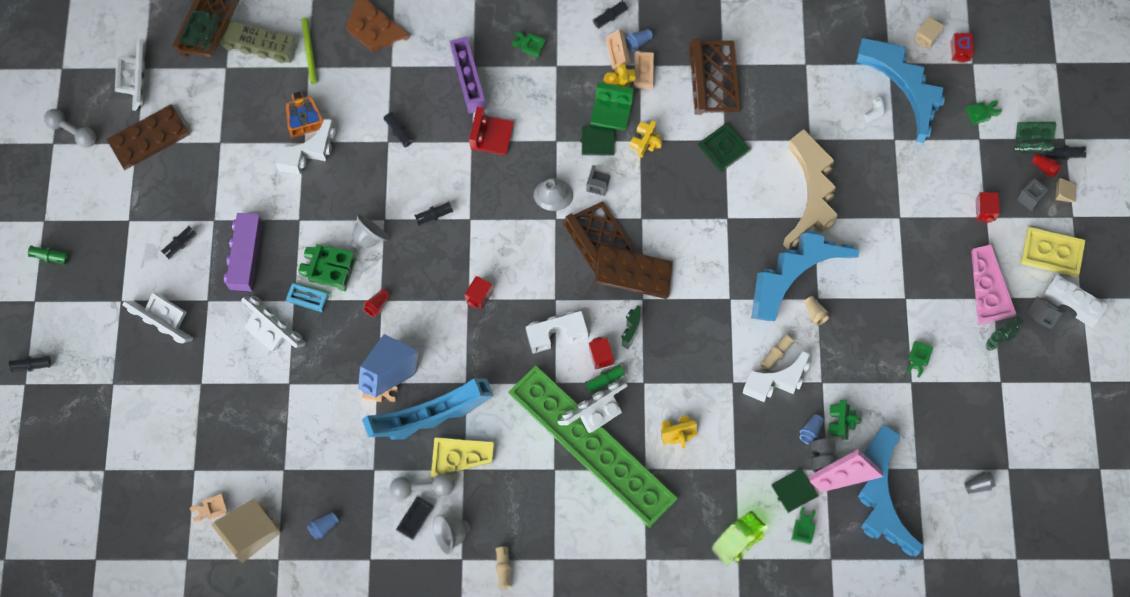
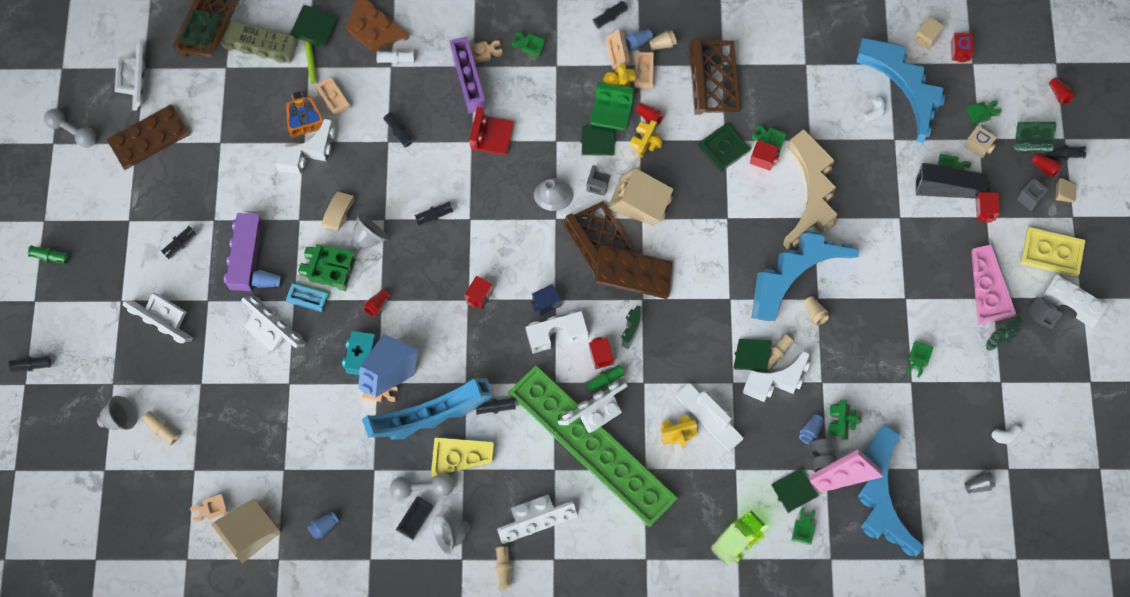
(118, 414): none -> light grey hat
(160, 428): none -> tan pin
(265, 279): none -> medium blue cone
(313, 26): none -> dark green tile
(332, 96): none -> light nougat plate
(336, 211): none -> tan slope
(357, 342): none -> teal brick
(395, 56): none -> white pin
(481, 51): none -> light nougat plate
(496, 406): none -> black pin
(535, 516): none -> white bracket
(545, 300): none -> dark blue brick
(641, 197): none -> tan slope
(650, 113): none -> red cone
(662, 41): none -> tan cone
(710, 415): none -> white bracket
(752, 355): none -> dark green piece
(764, 155): none -> red brick
(770, 137): none -> green plate
(949, 182): none -> black slope
(952, 162): none -> green plate
(981, 142): none -> tan brick
(1006, 437): none -> white arm
(1061, 91): none -> red cone

